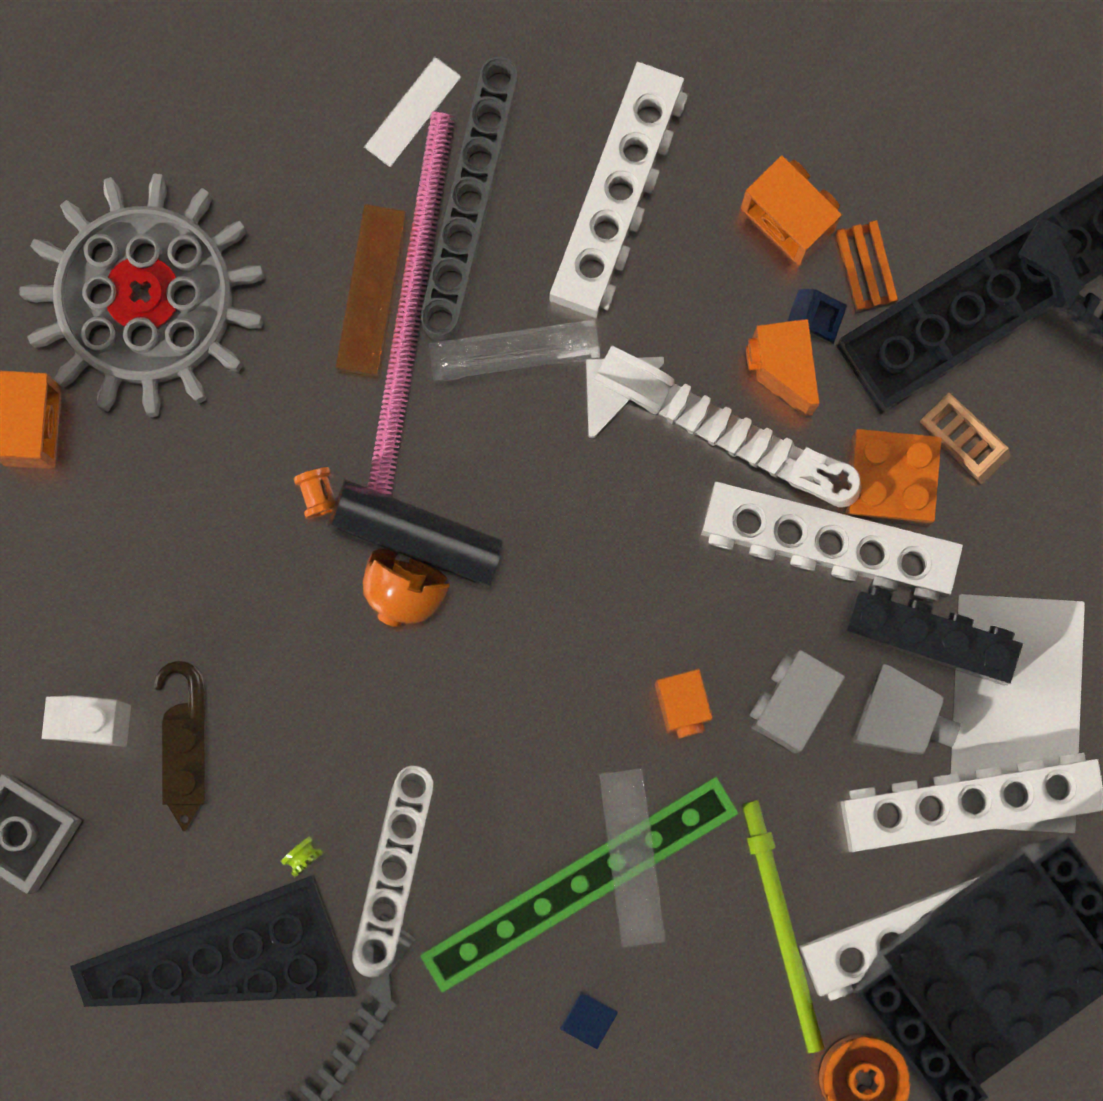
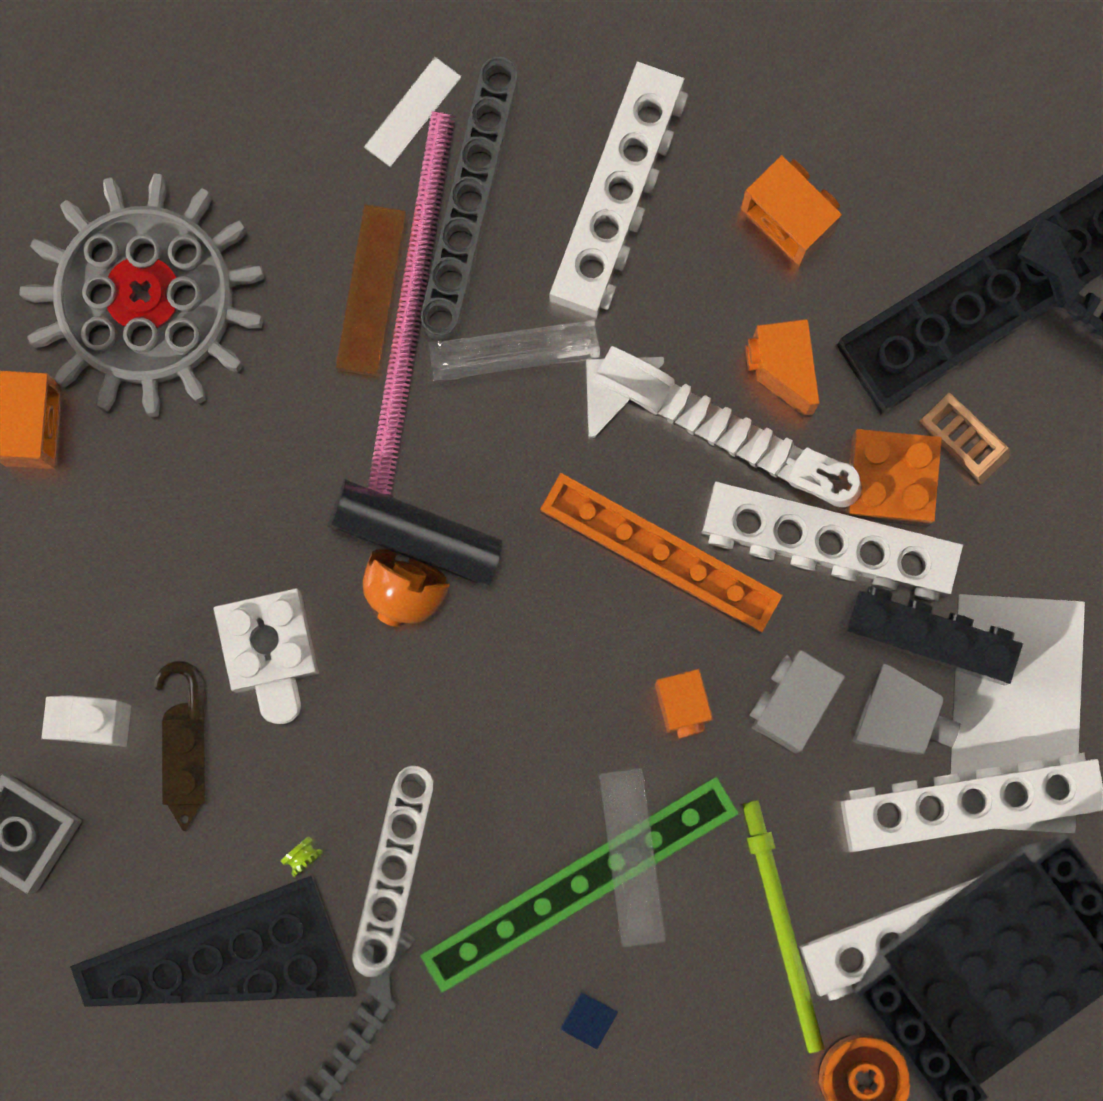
(267, 650): none -> white brick
(316, 492): orange bush -> none
(661, 552): none -> orange plate
(822, 312): dark blue slope -> none
(858, 232): orange tile -> none

